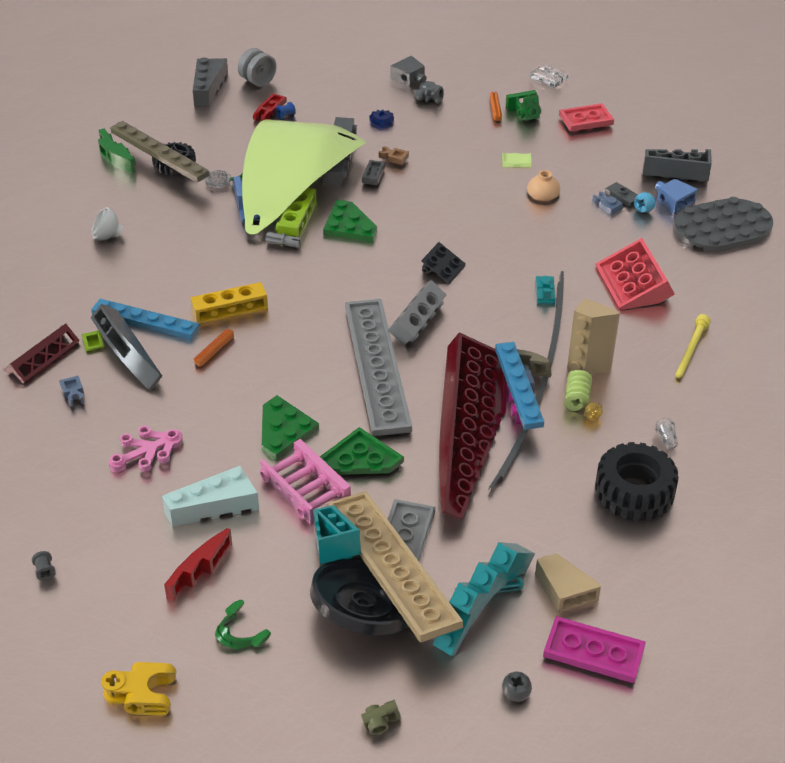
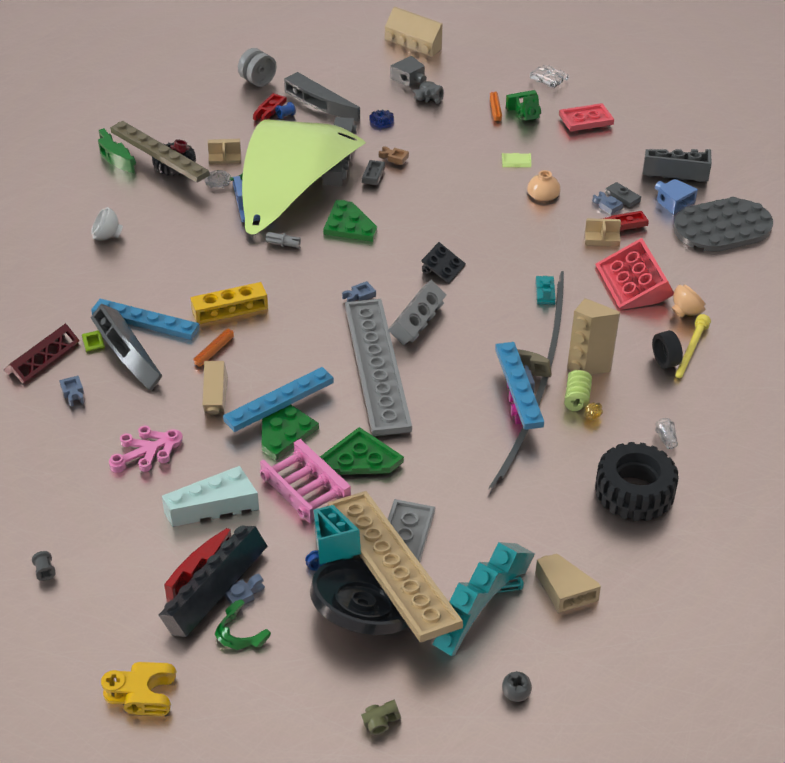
(180, 146): none -> dark red plate
(207, 79): dark grey wedge -> none
(212, 581): none -> black brick
(214, 387): none -> tan slope
(224, 151): none -> tan panel
(245, 591): none -> sand blue plate
(278, 399): none -> dark azure plate
(296, 216): lime brick -> none
(312, 560): none -> blue plate
(320, 97): none -> dark grey slope
(359, 292): none -> sand blue plate
(414, 31): none -> tan slope
(469, 419): dark red wedge -> none
(594, 649): dark pink plate -> none
(602, 232): none -> tan panel
(631, 220): none -> red hinge
(640, 203): medium azure piece -> none
(667, 349): none -> black tyre
(687, 302): none -> light nougat piece

